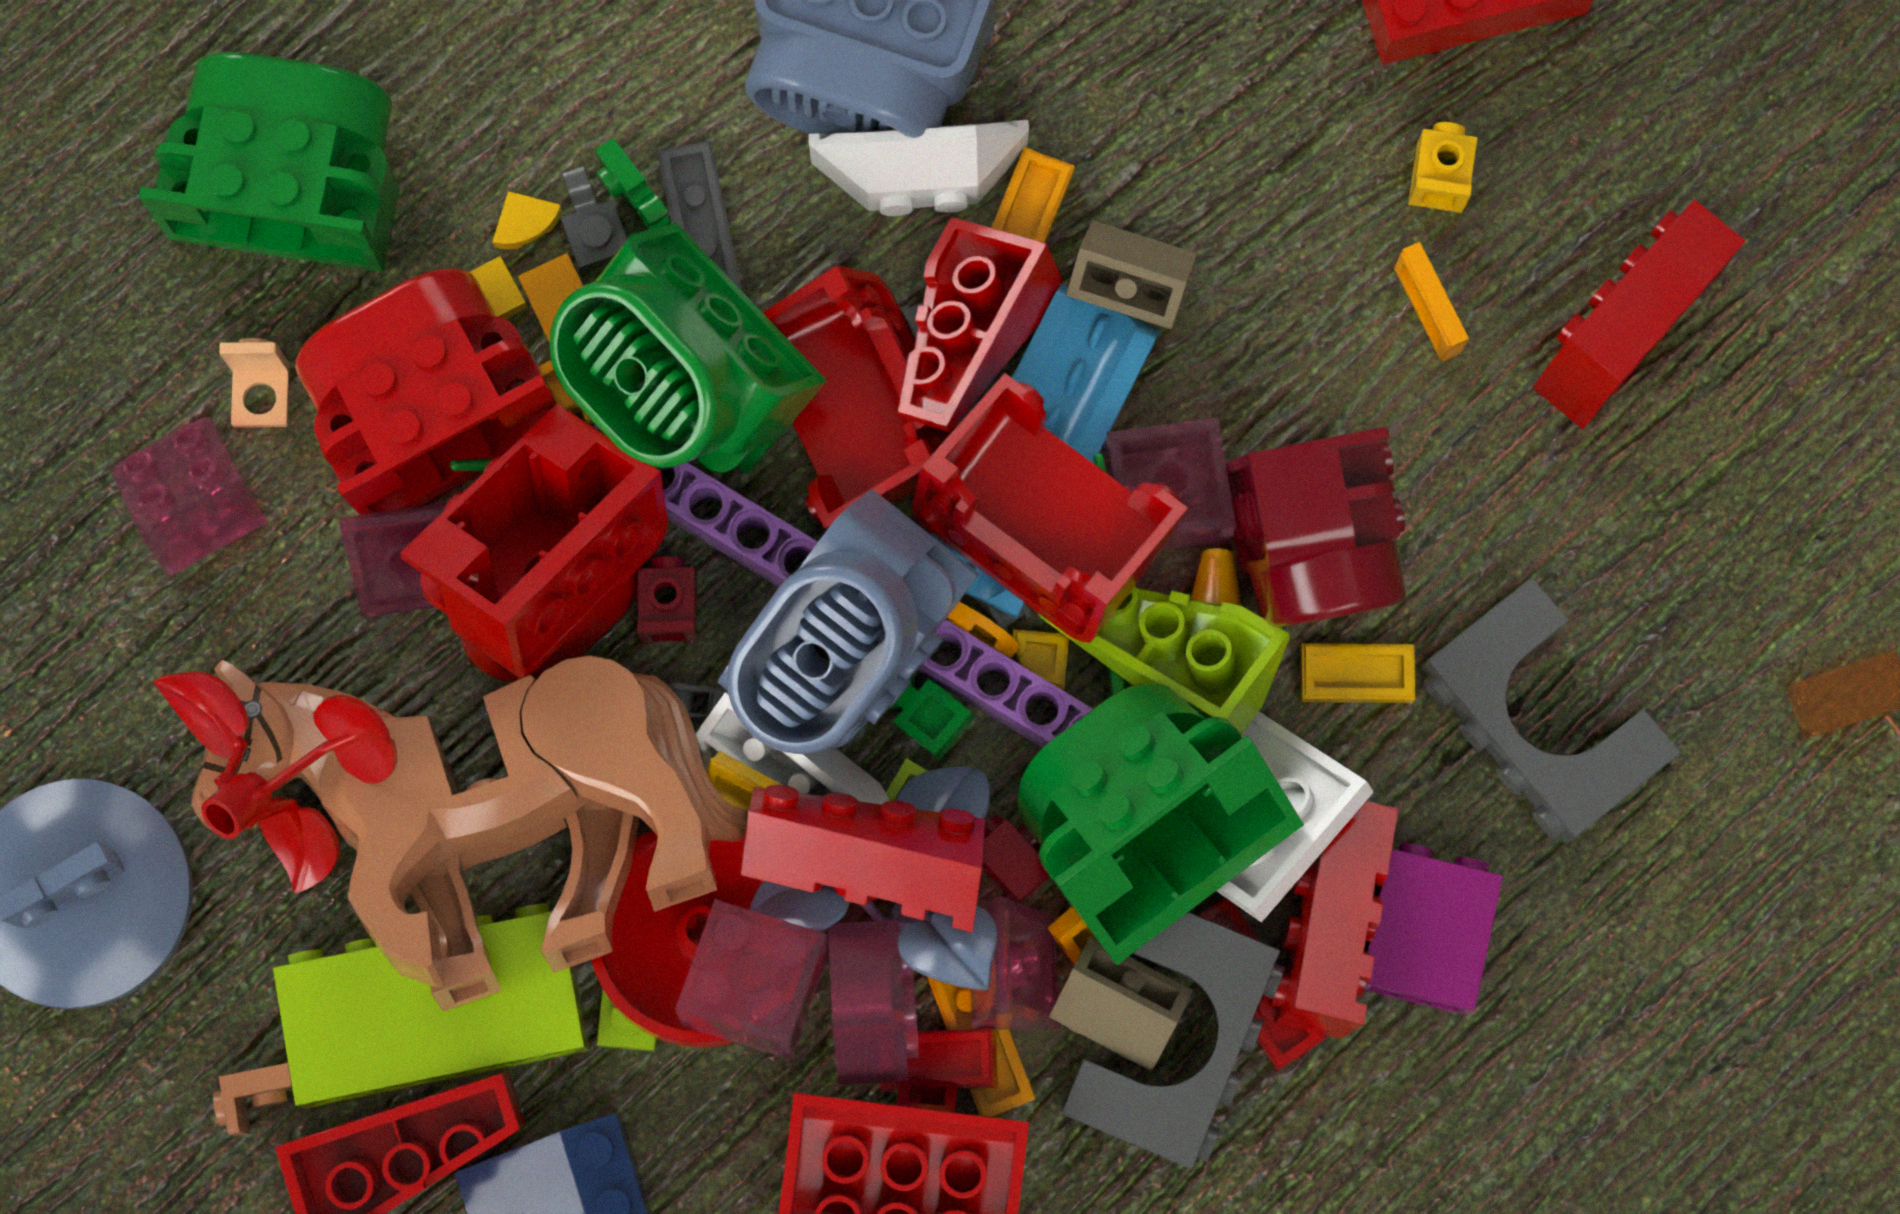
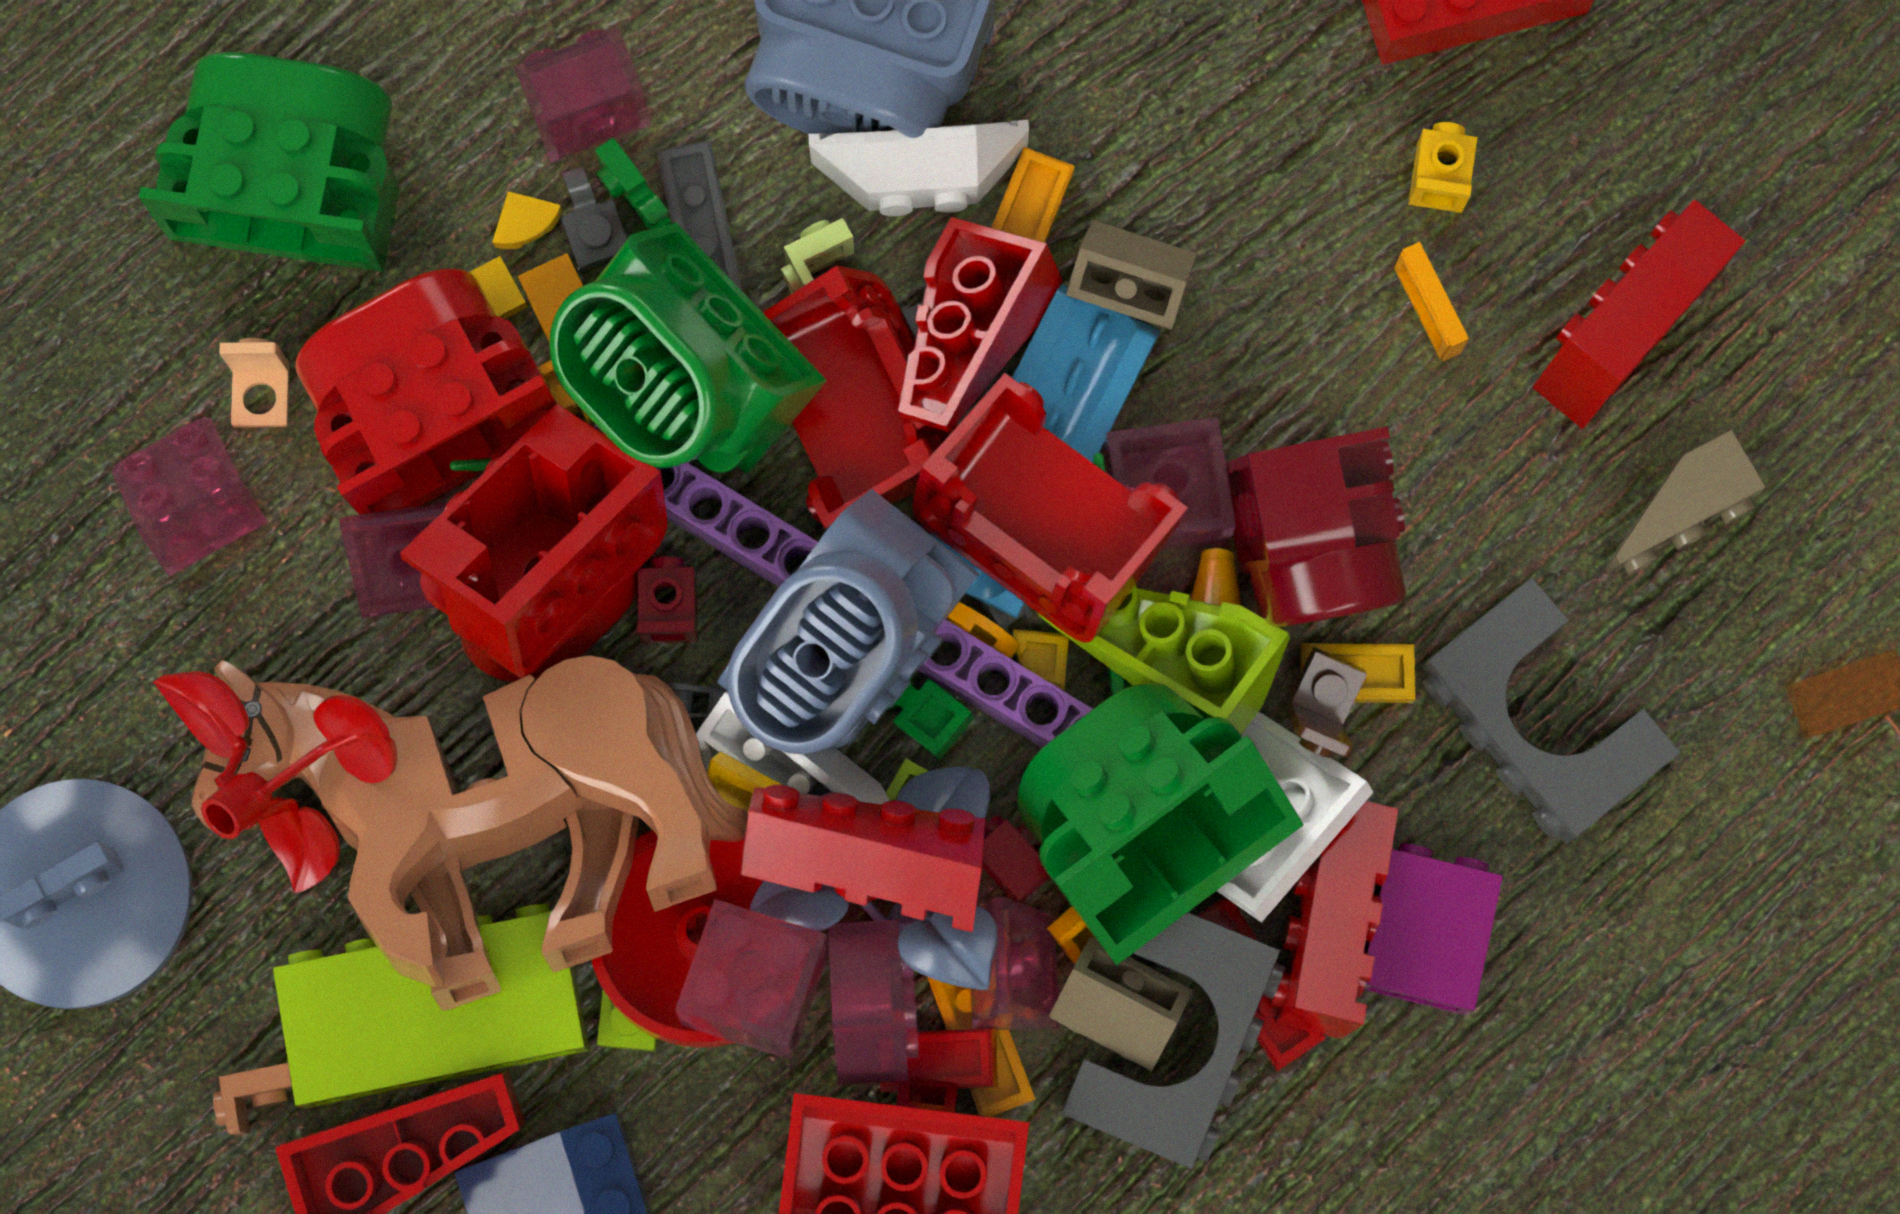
(583, 93): none -> clear pink brick
(817, 249): none -> yellowish green bracket
(1323, 702): none -> reddish brown bracket
(1698, 489): none -> dark tan slope

